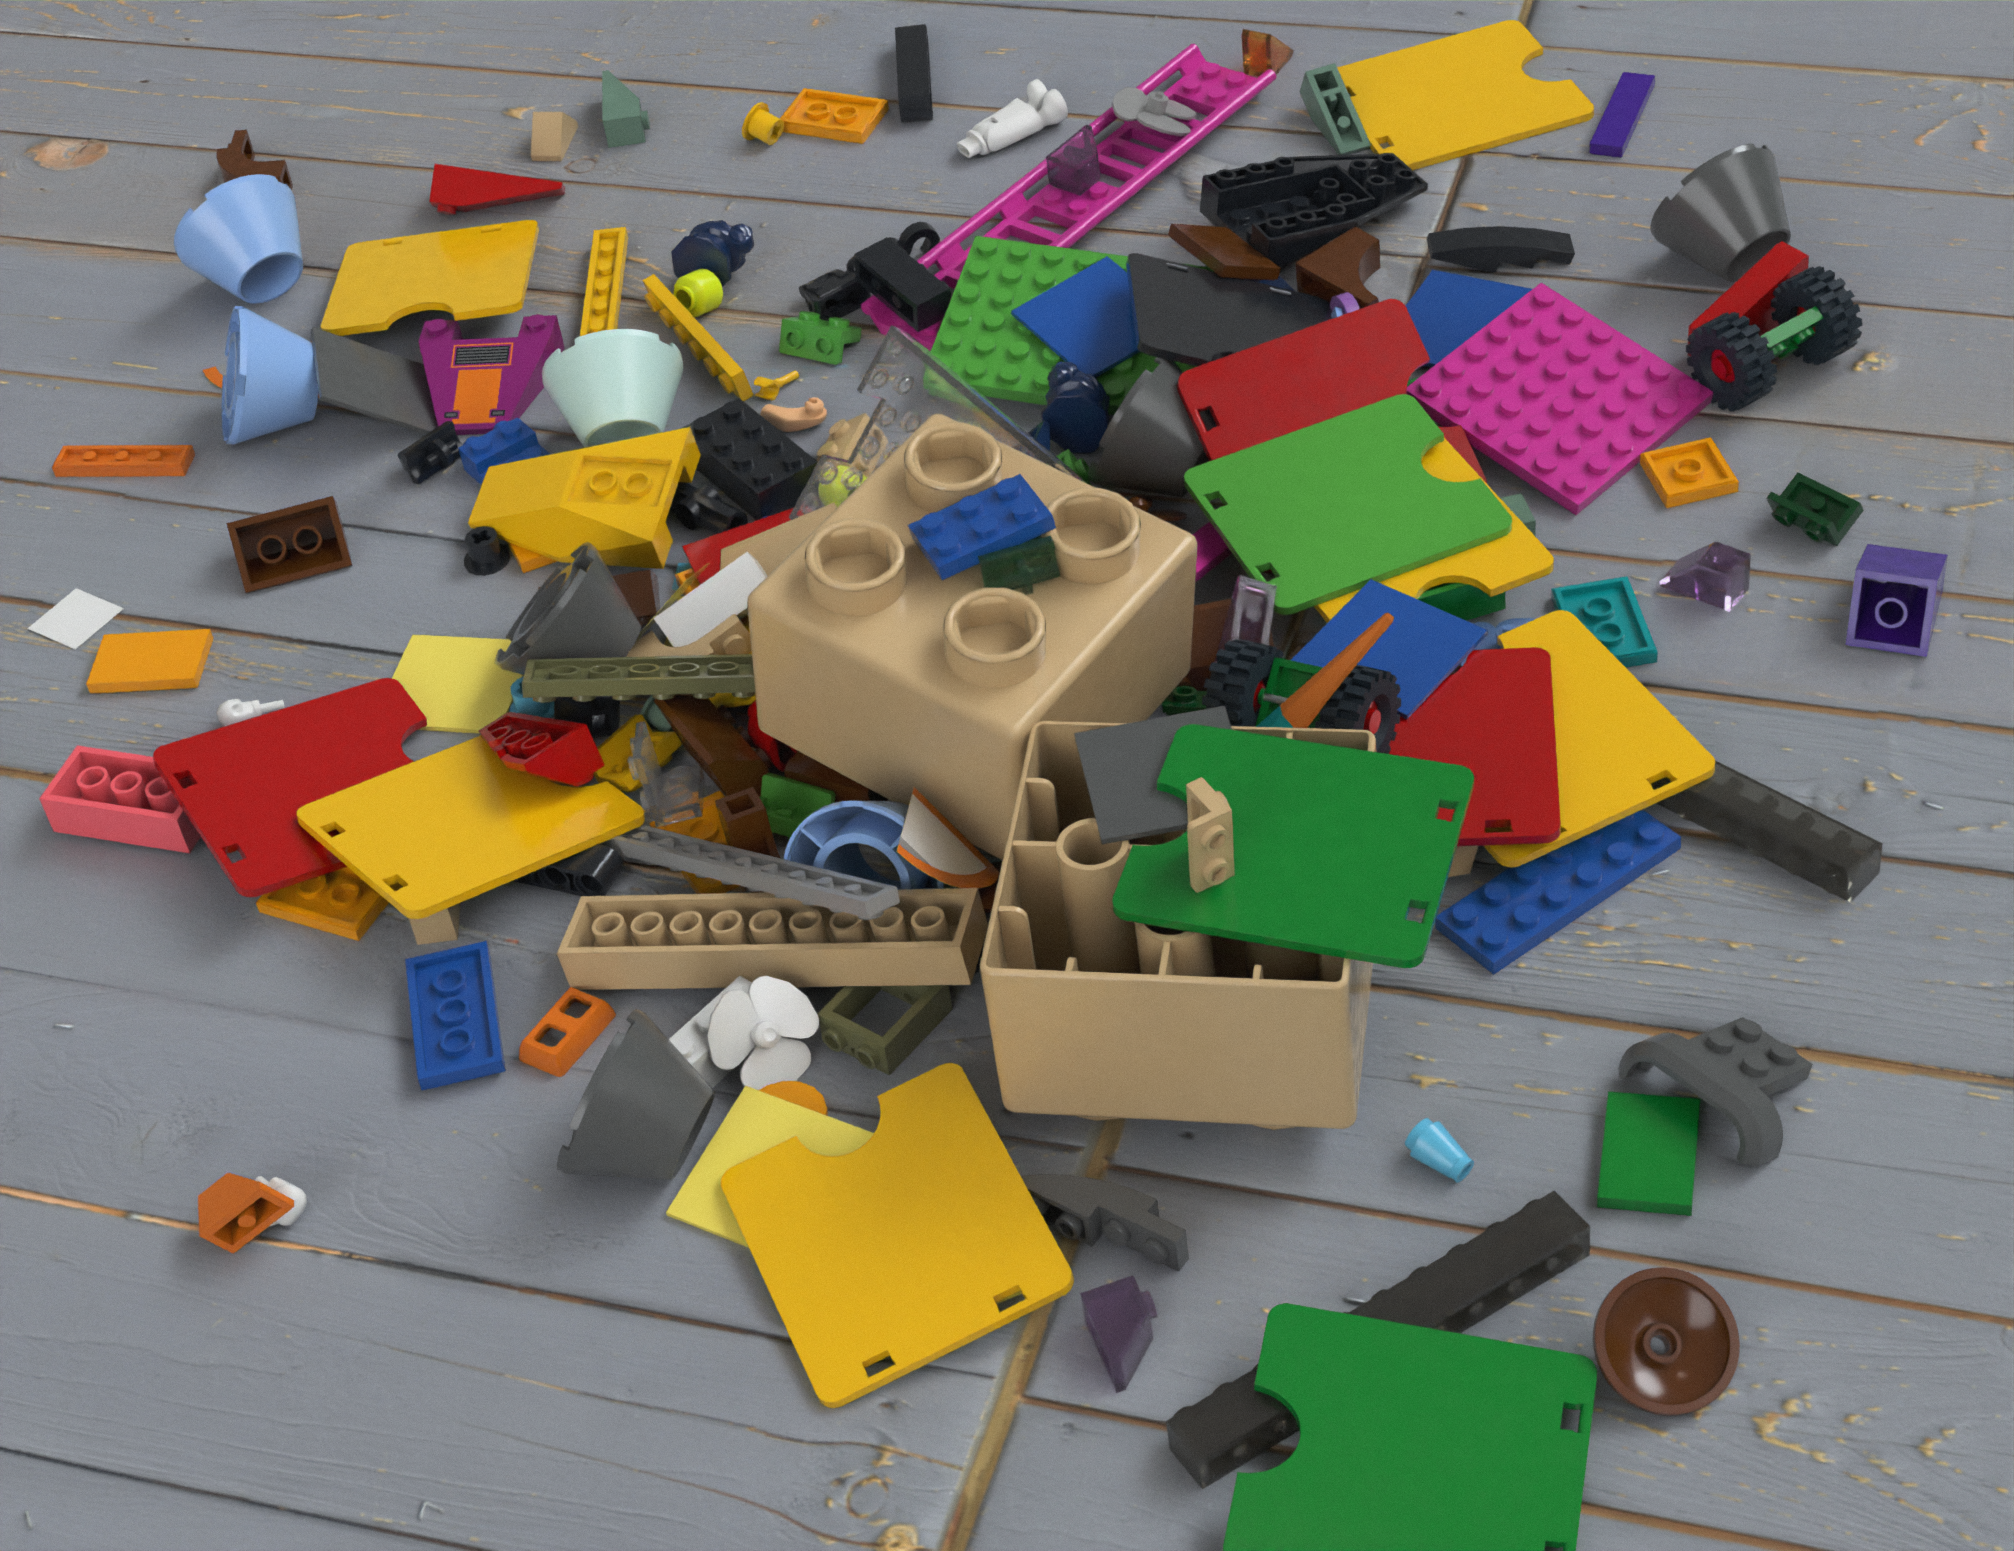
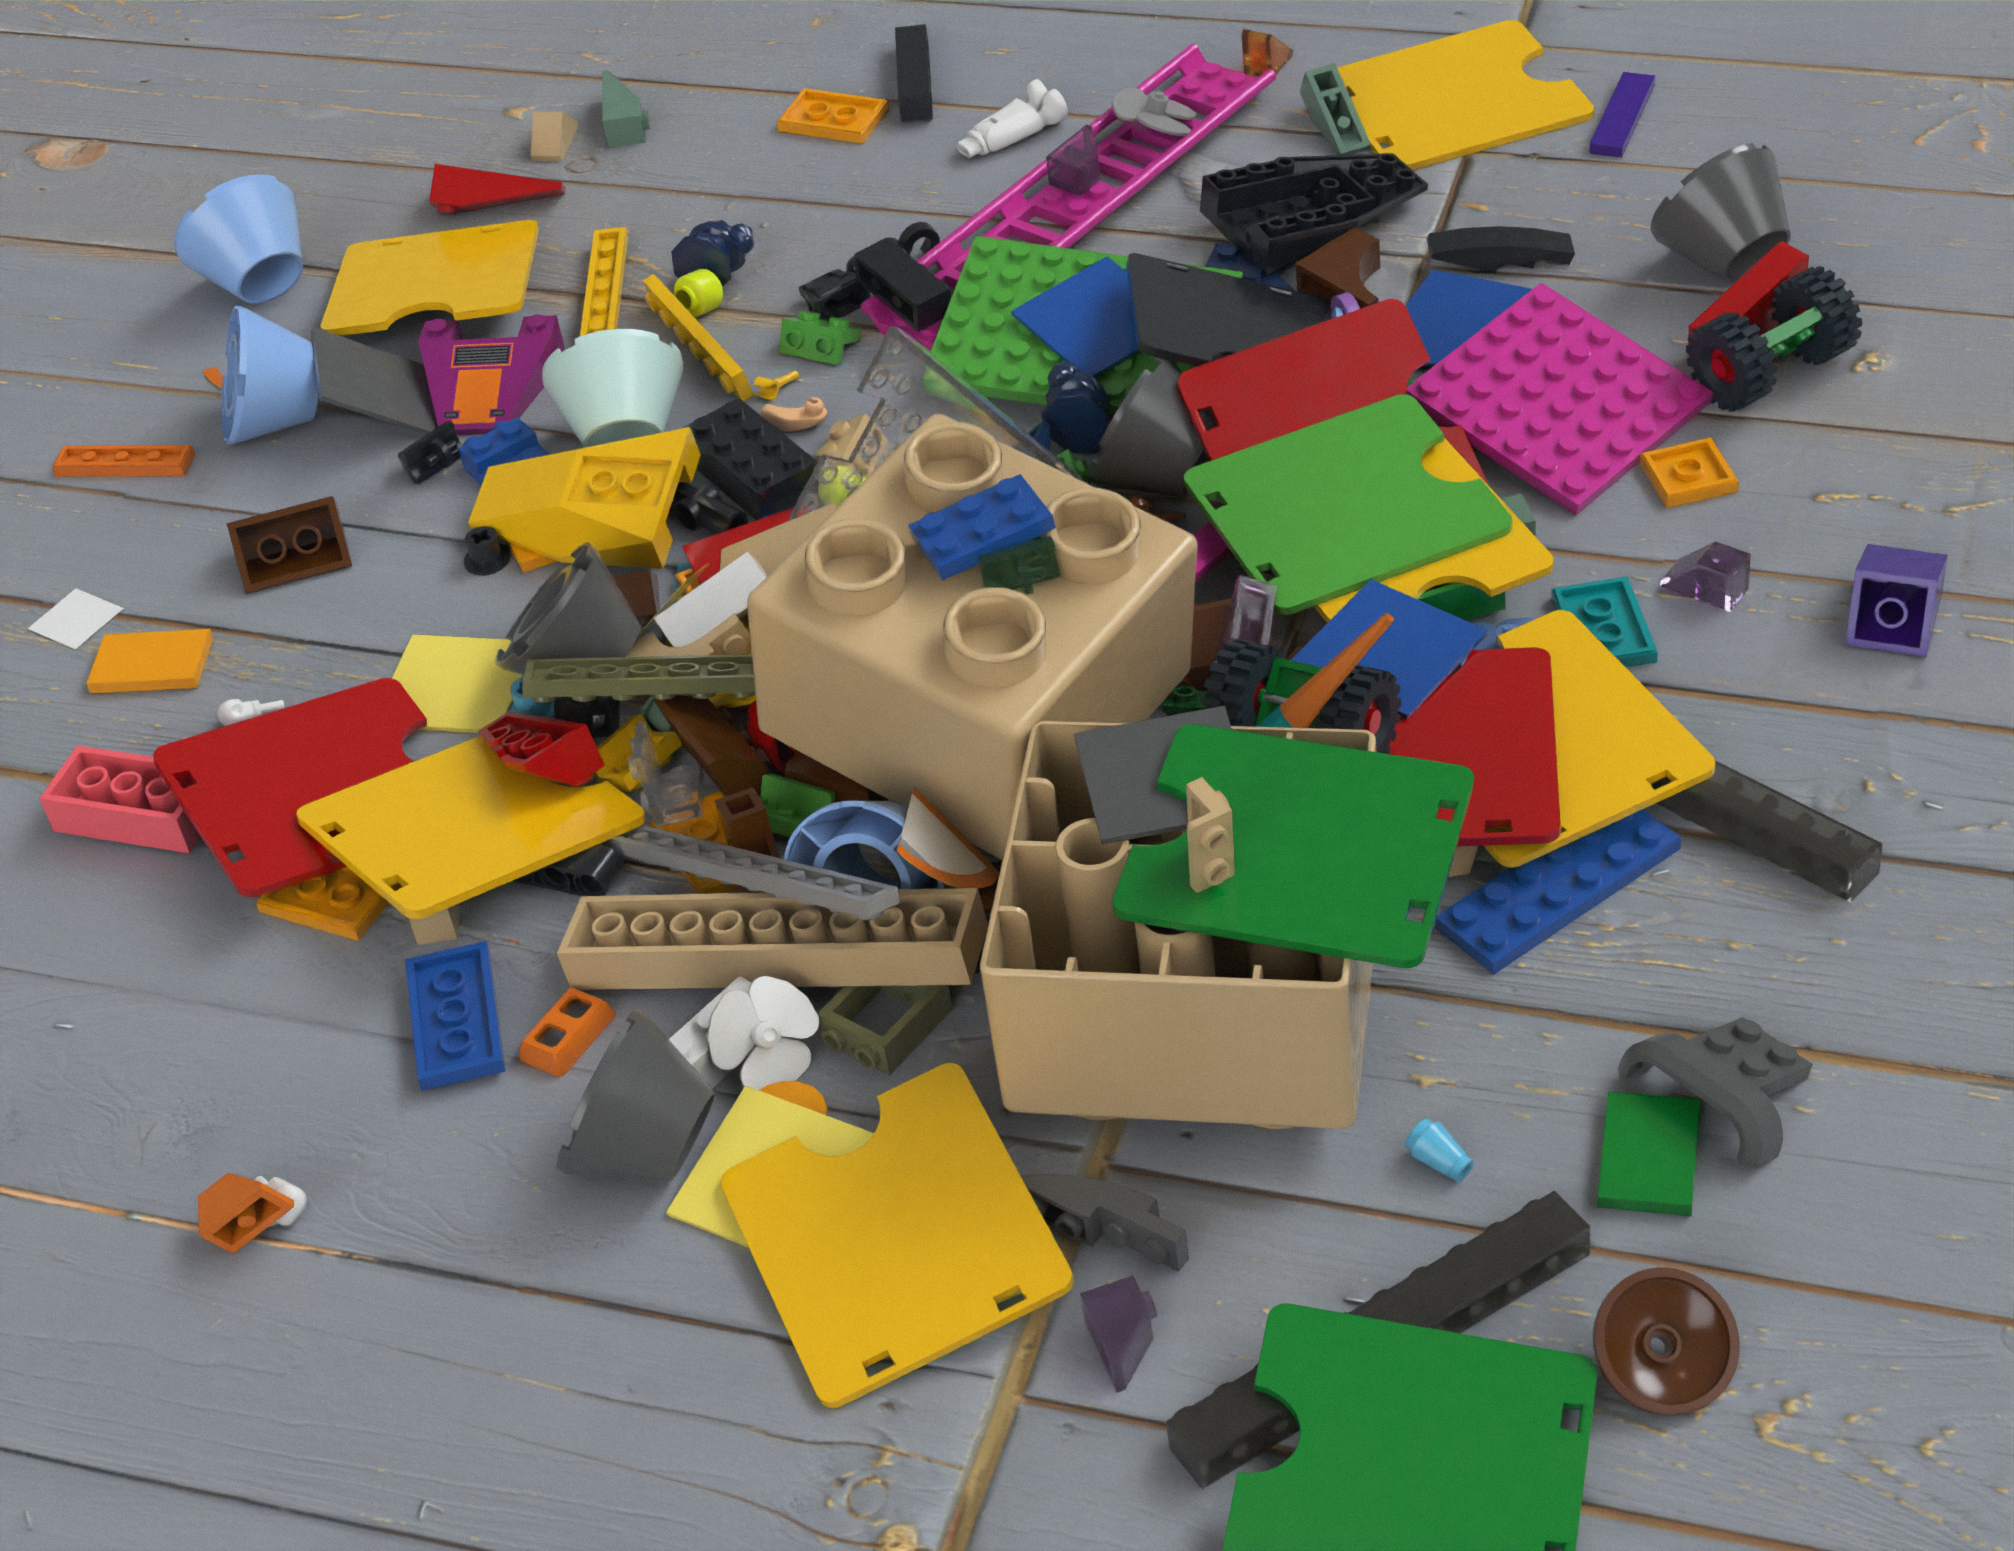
(238, 161): reddish brown arch -> none
(762, 125): yellow piece -> none
(1224, 252): reddish brown tile -> none
(1815, 509): dark green bracket -> none

